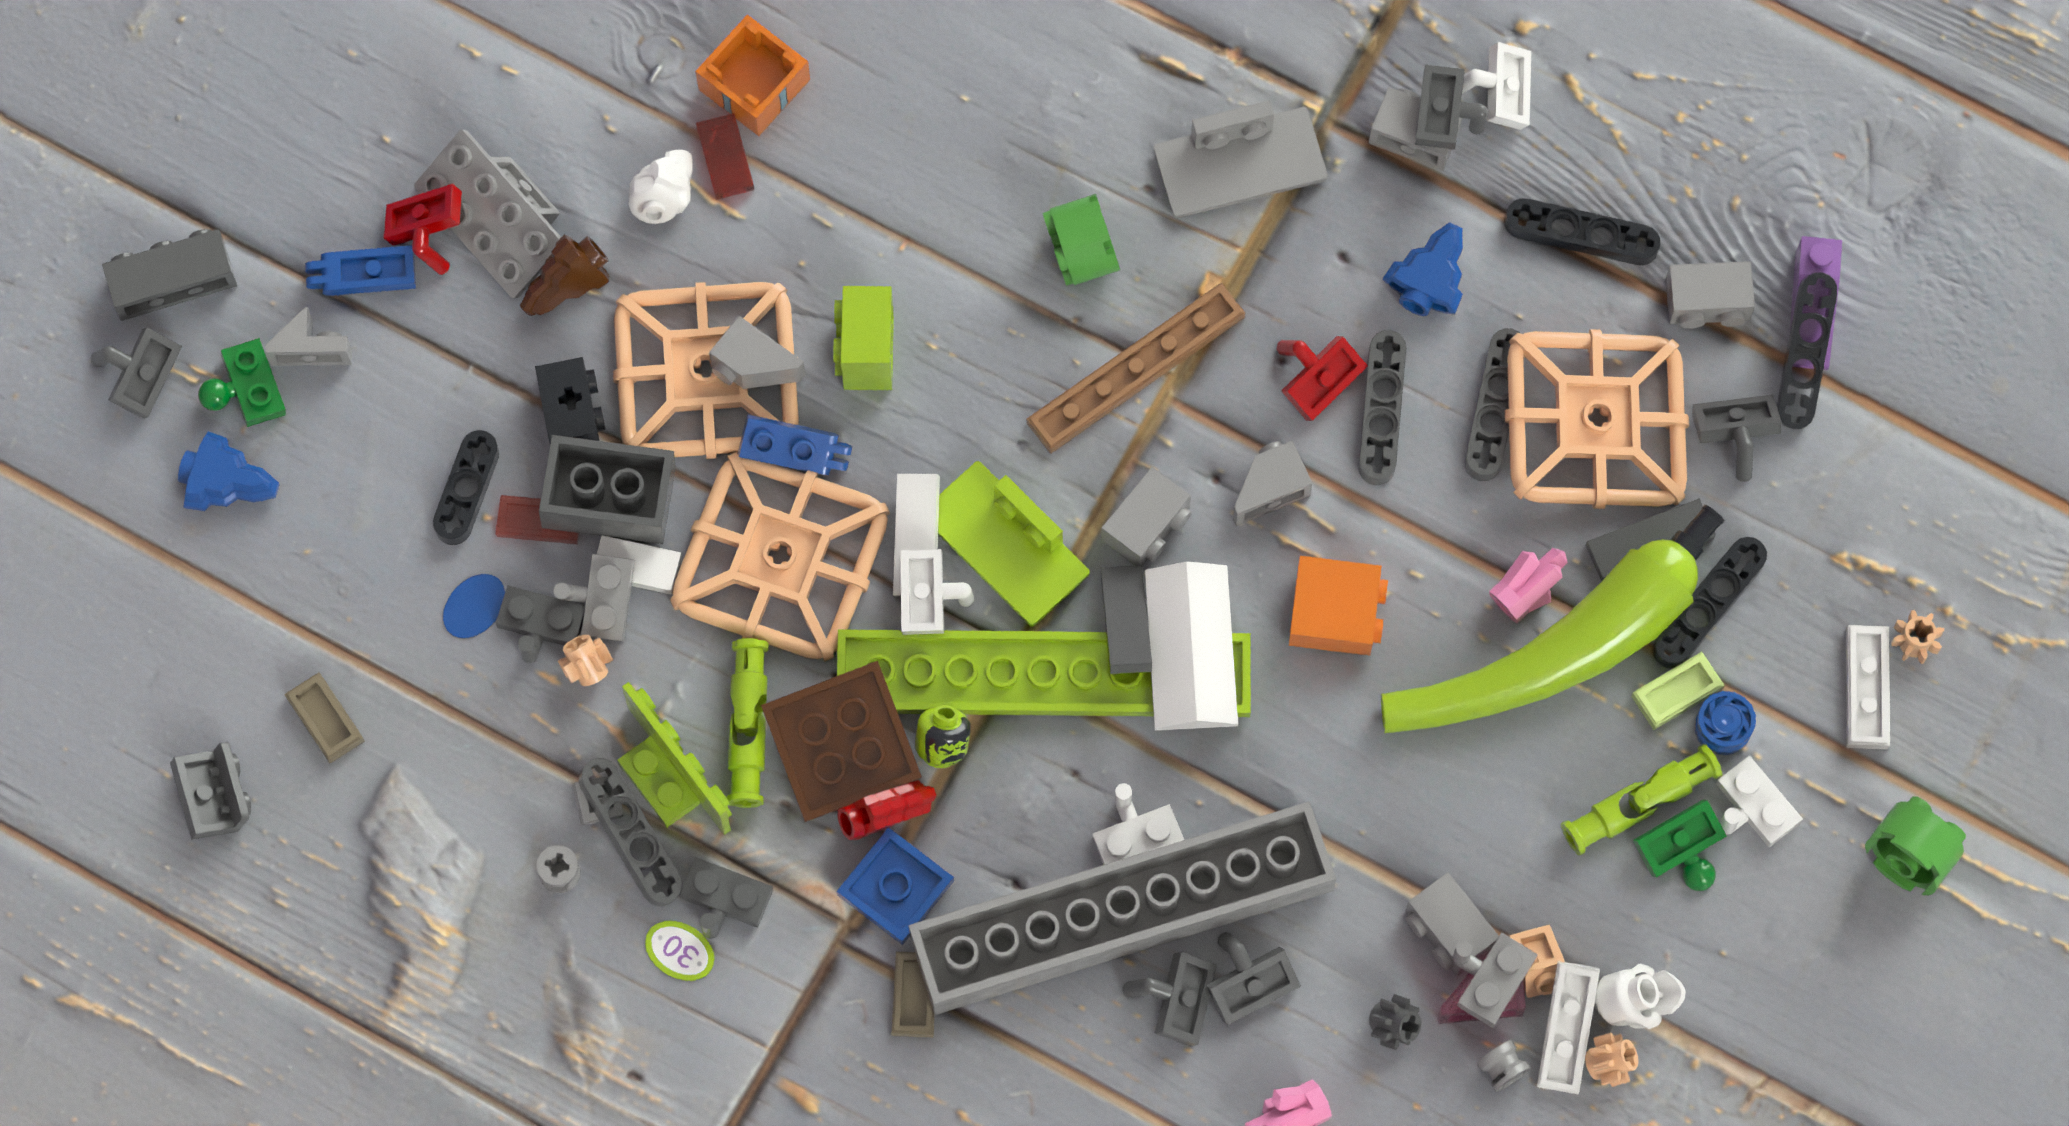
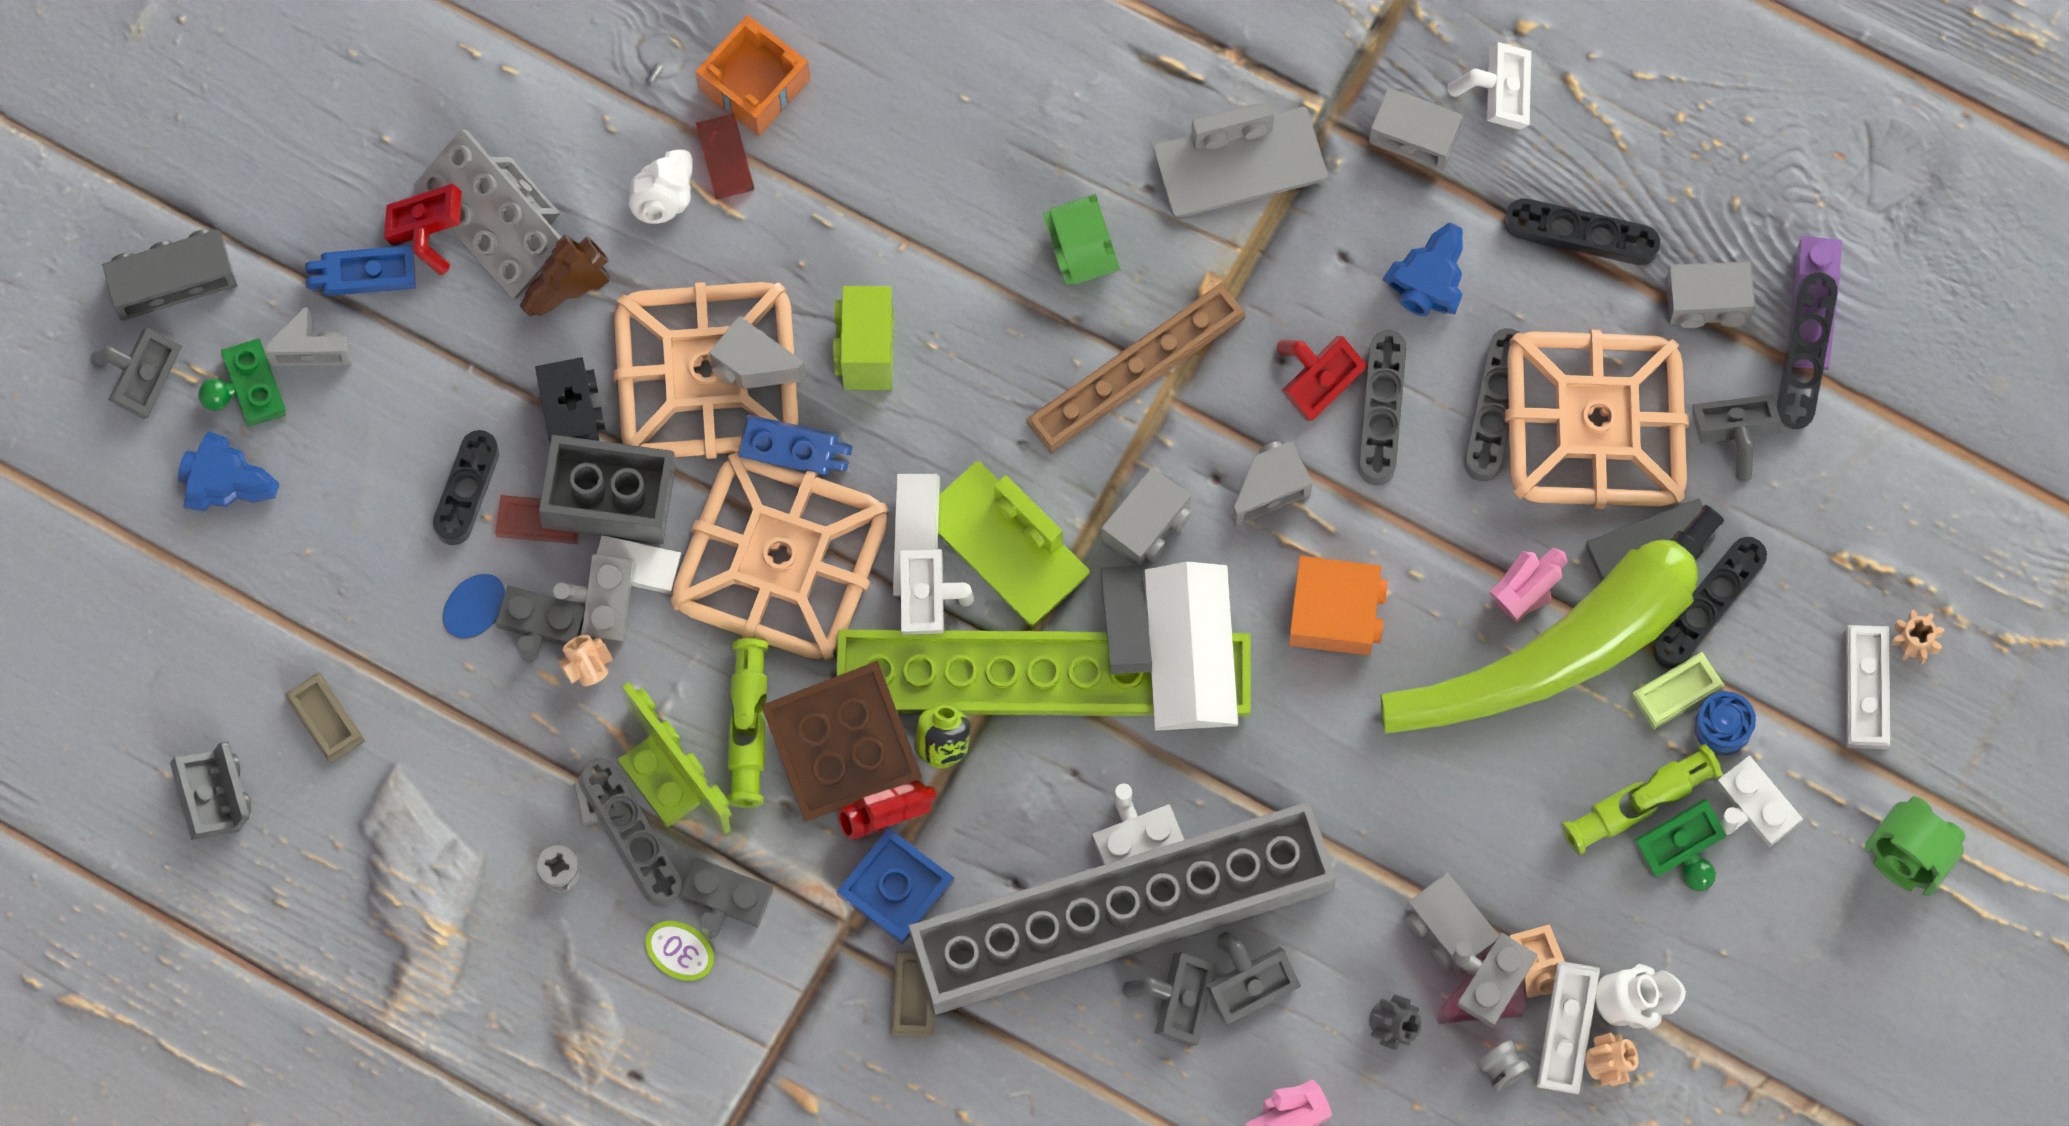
(1442, 108): dark grey plate -> none

